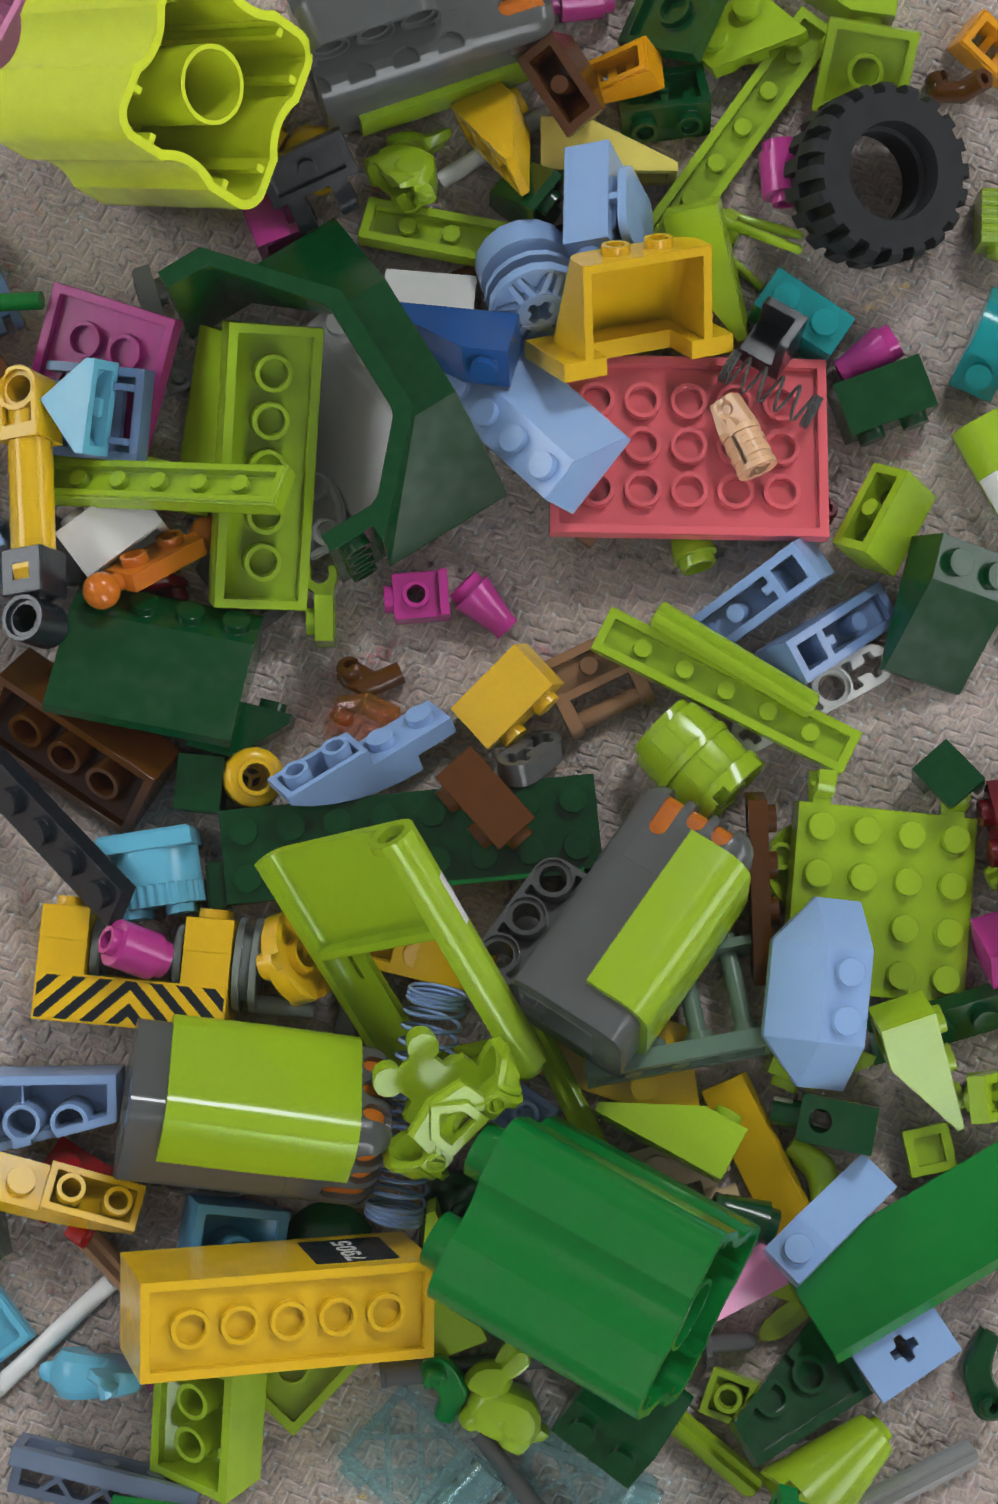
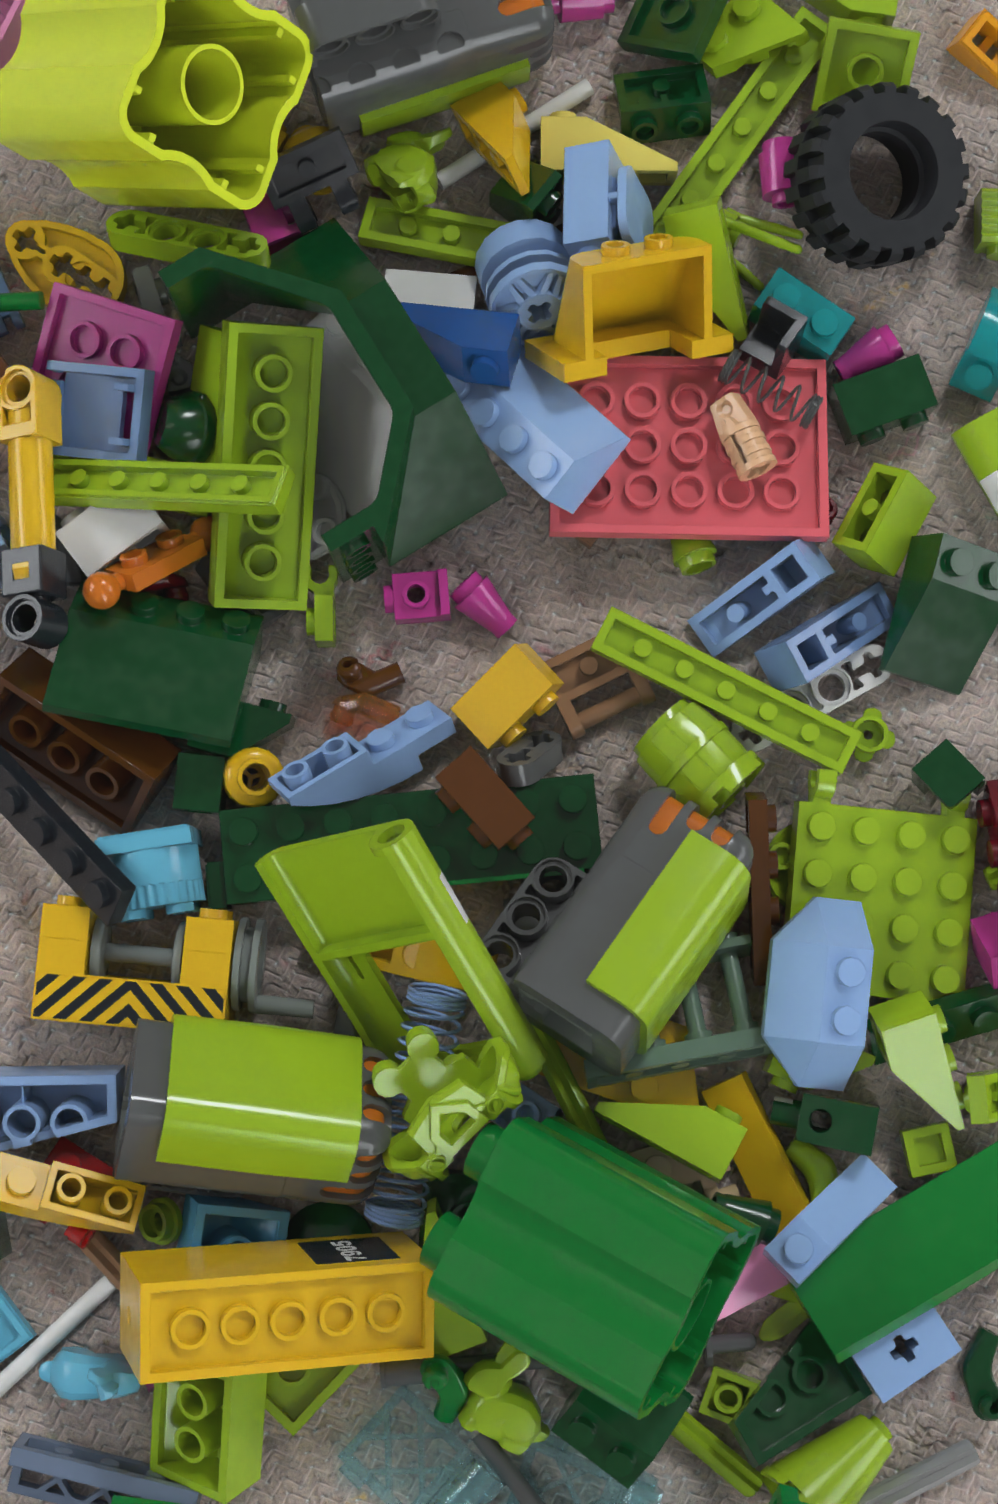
(60, 244): none -> yellow piece
(85, 405): medium azure slope -> none
(135, 950): dark pink brick -> none
(144, 232): none -> lime beam
(161, 1221): none -> lime plate
(186, 427): none -> dark green hat
(289, 963): yellow plate -> none
(564, 81): reddish brown slope -> none
(630, 69): light orange slope -> none
(734, 659): lime axle -> none
(880, 739): none -> lime plate
(958, 91): reddish brown arm -> none

